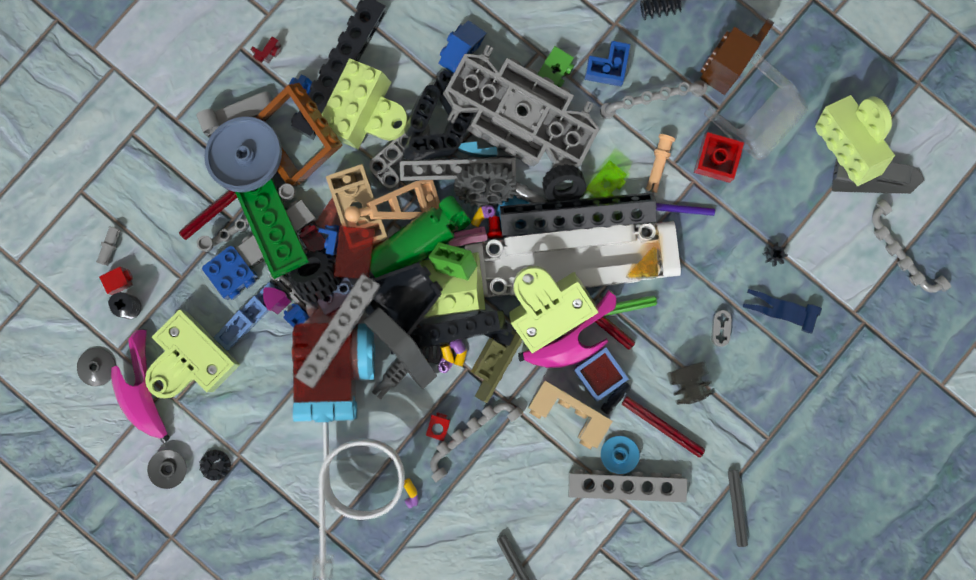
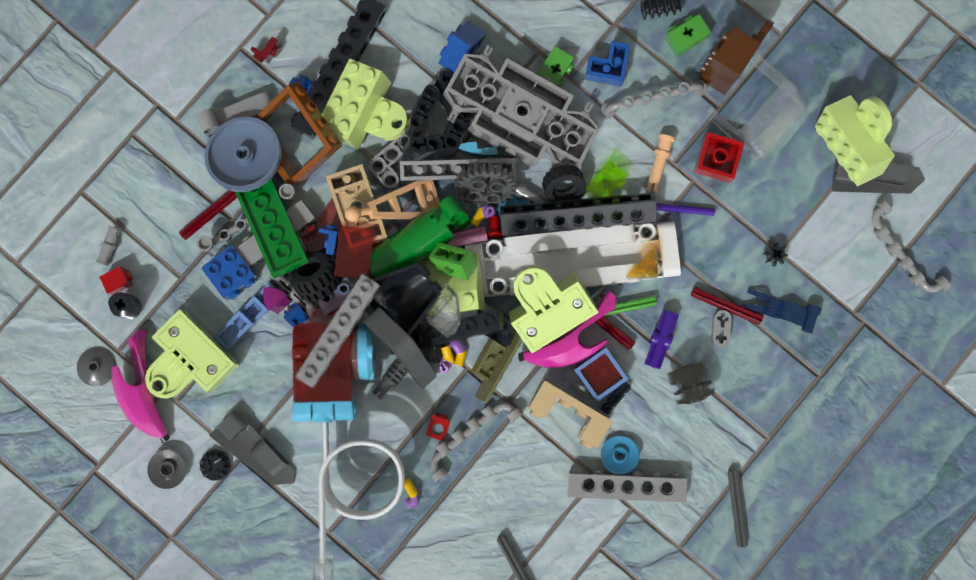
(256, 452): none -> dark grey panel
(445, 312): none -> clear slope
(661, 339): none -> dark purple piece
(663, 426): dark red axle -> none
(693, 25): none -> bright green brick
(727, 305): none -> dark red axle

